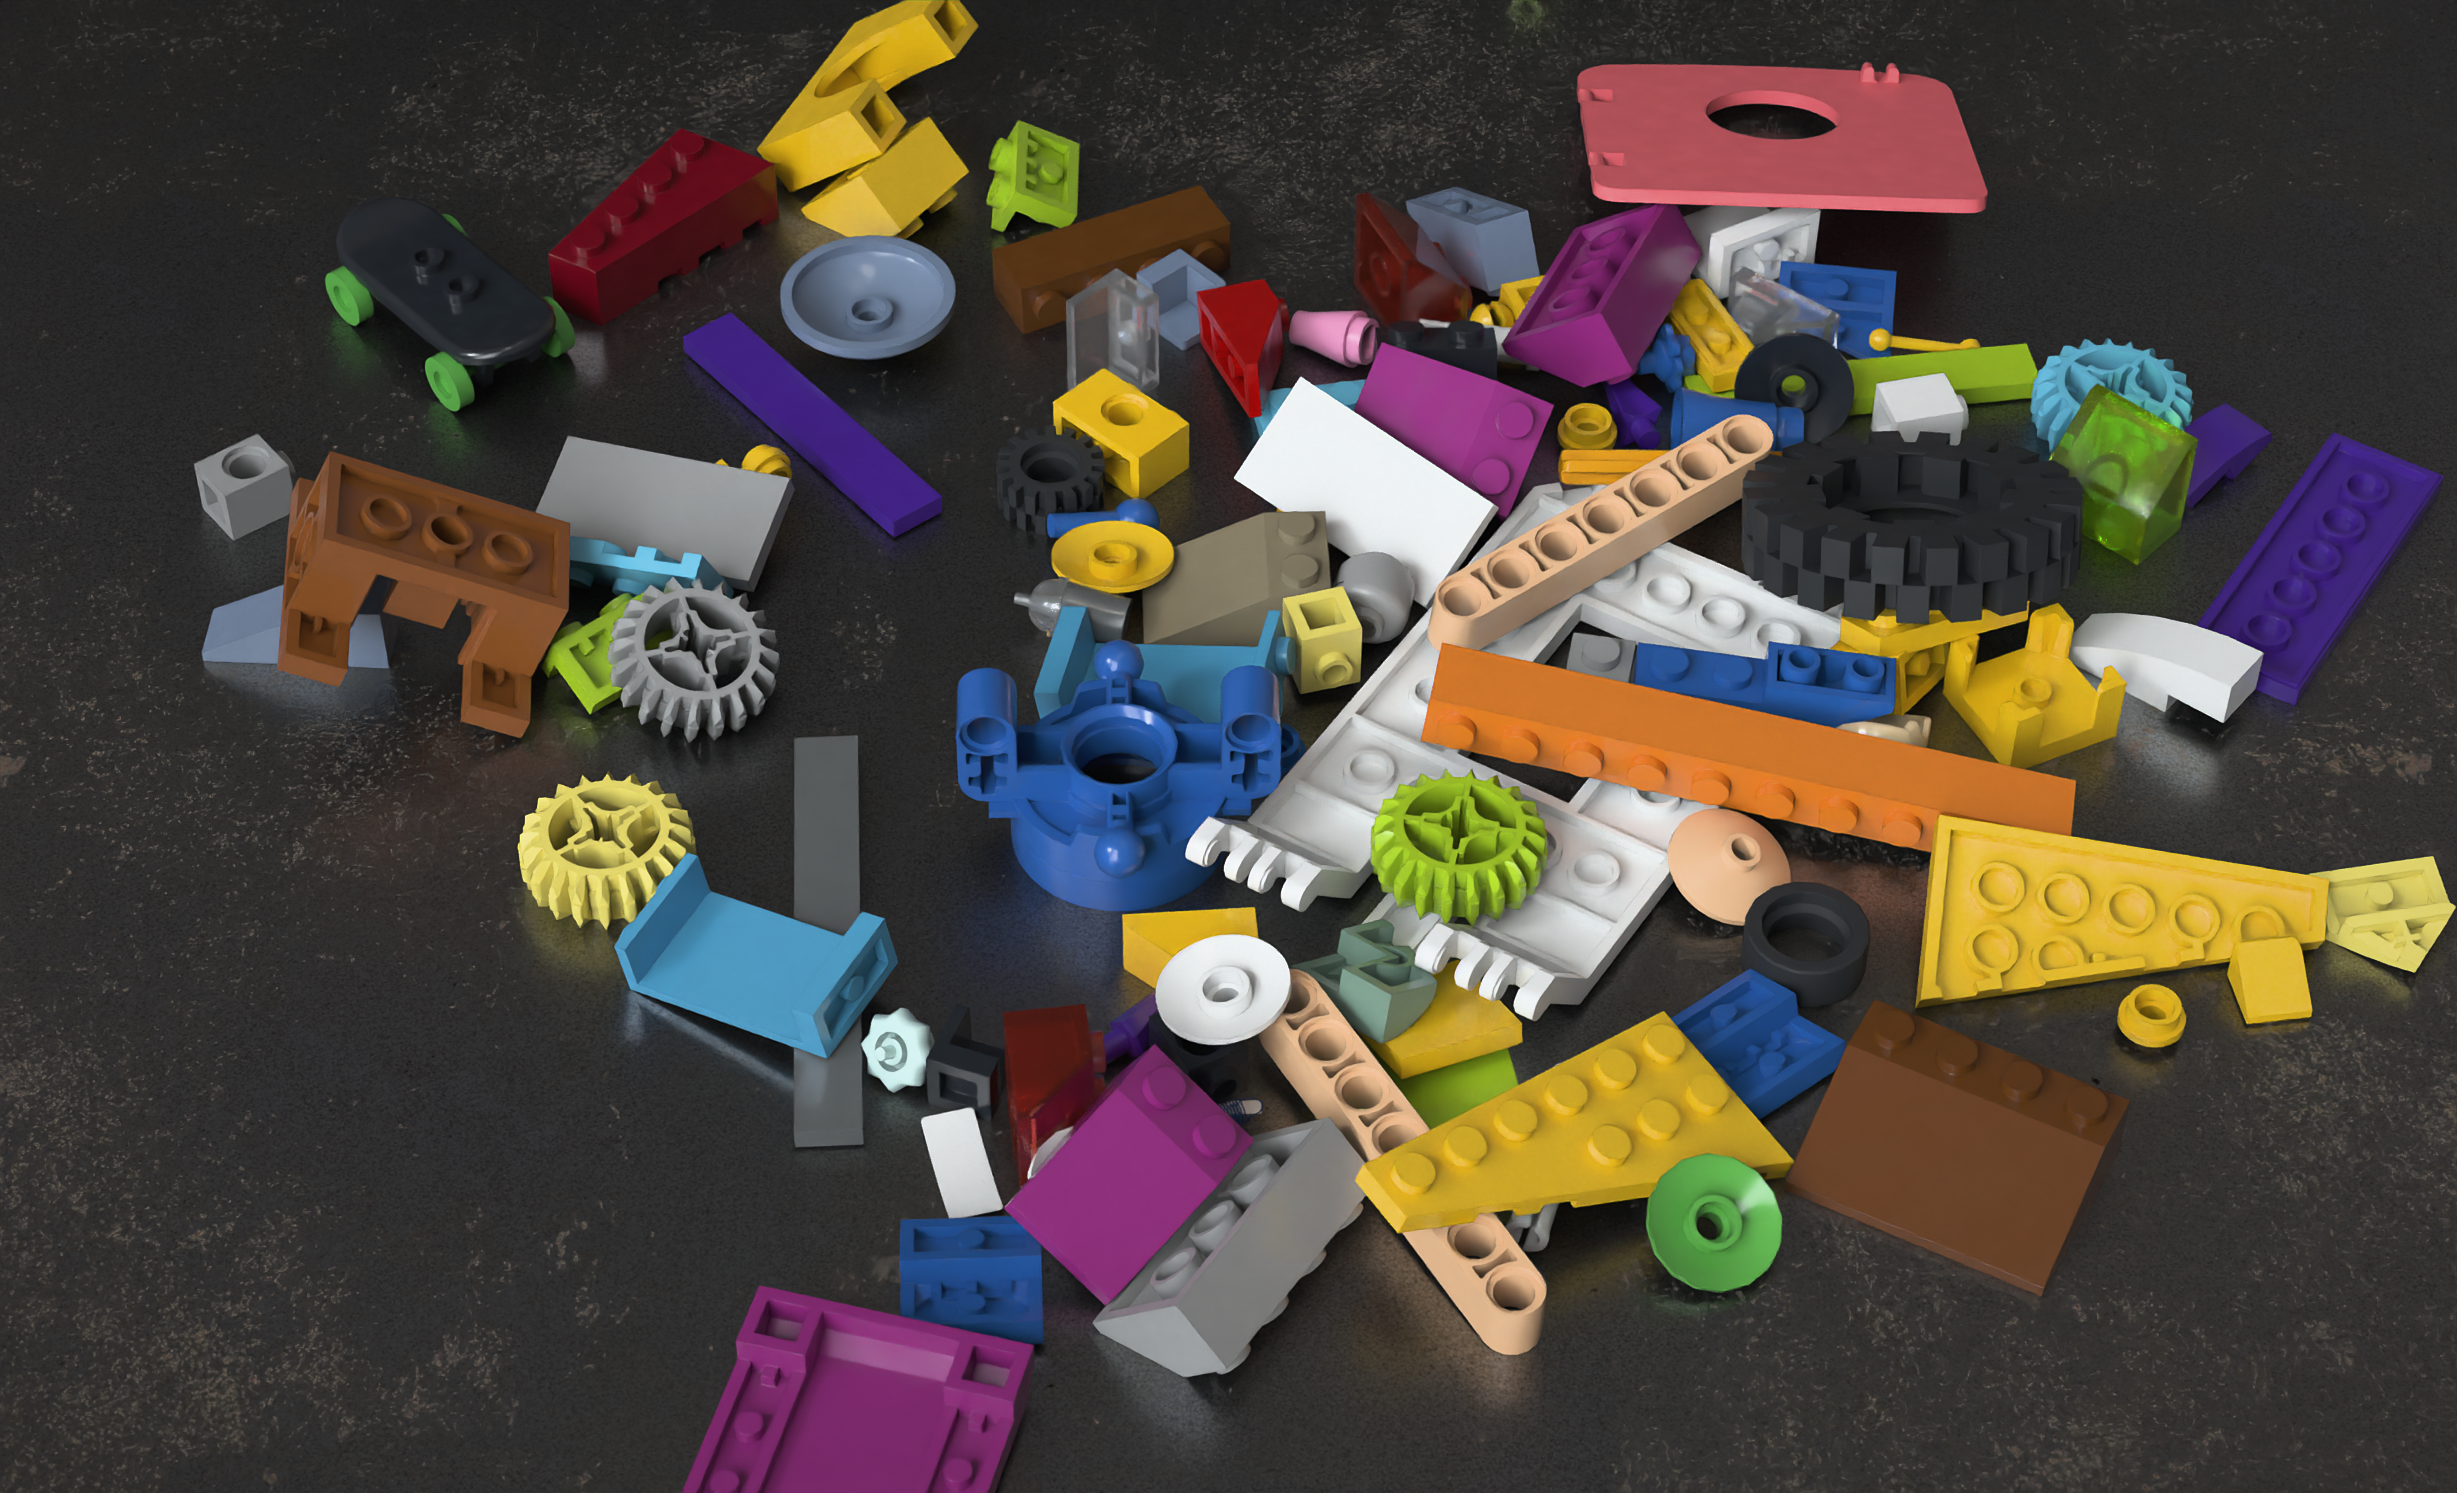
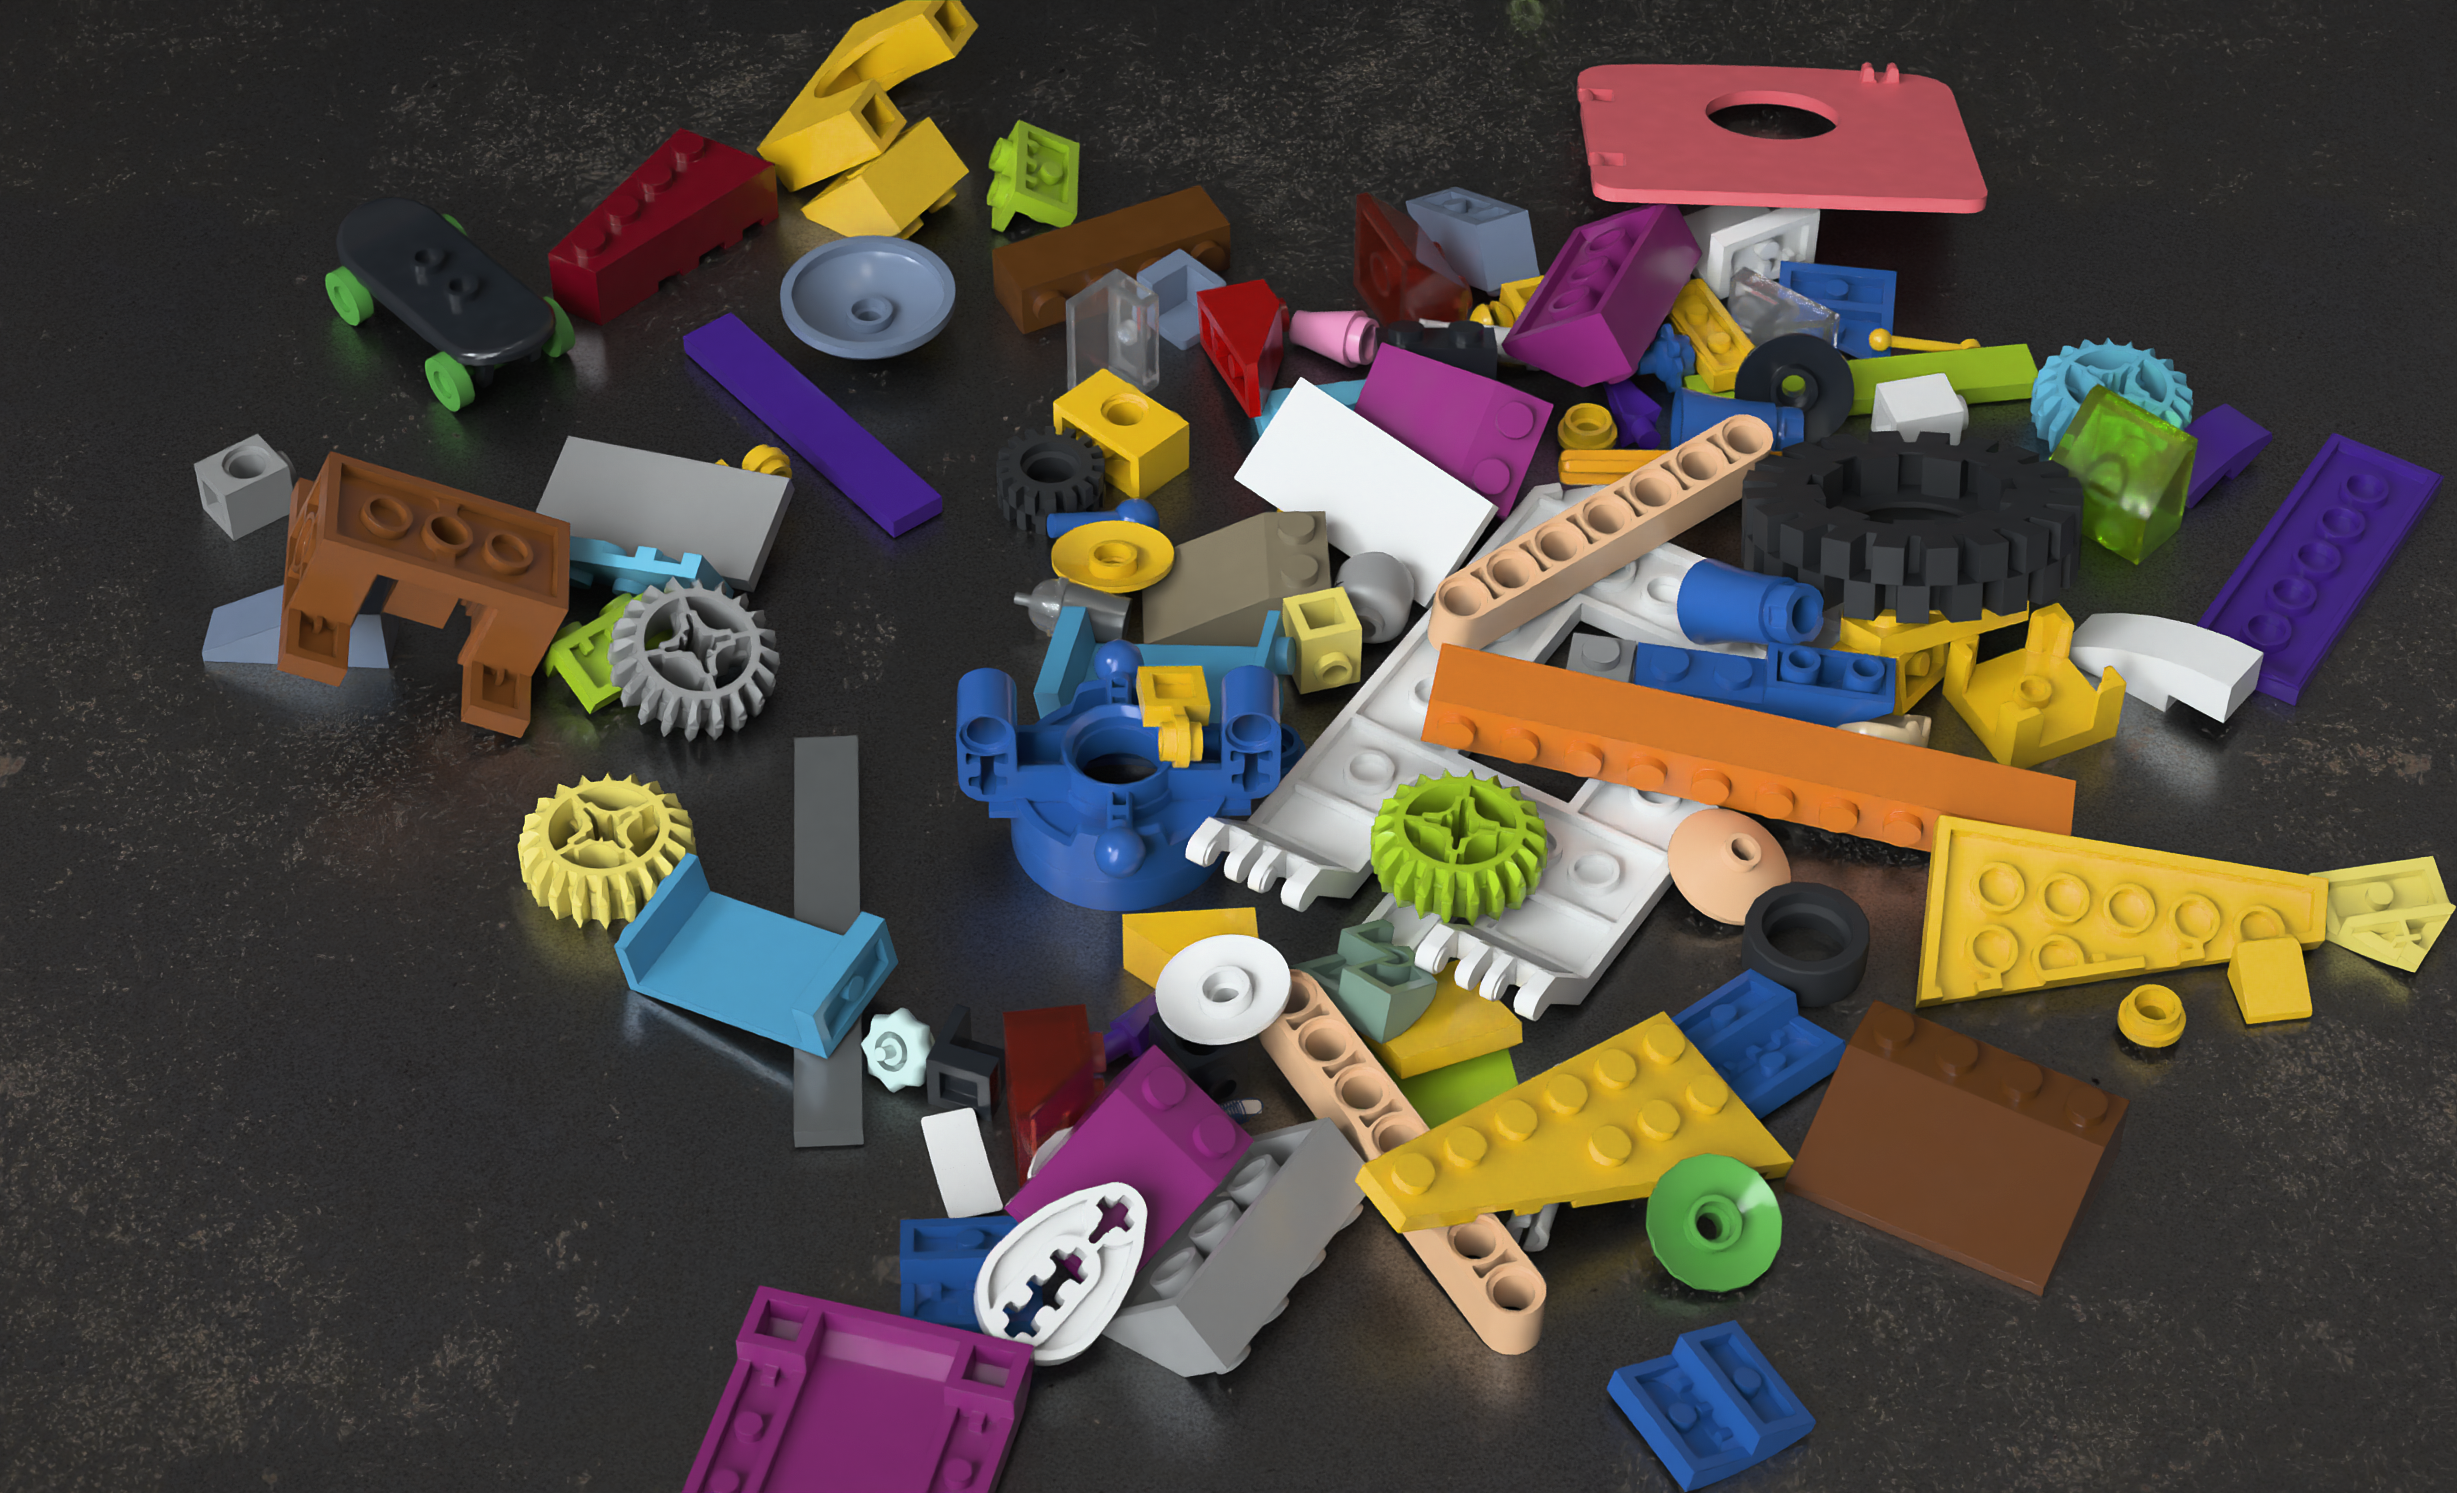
(1026, 1255): none -> white piece
(1177, 704): none -> yellow plate
(1711, 1405): none -> blue slope
(1745, 606): none -> blue plant

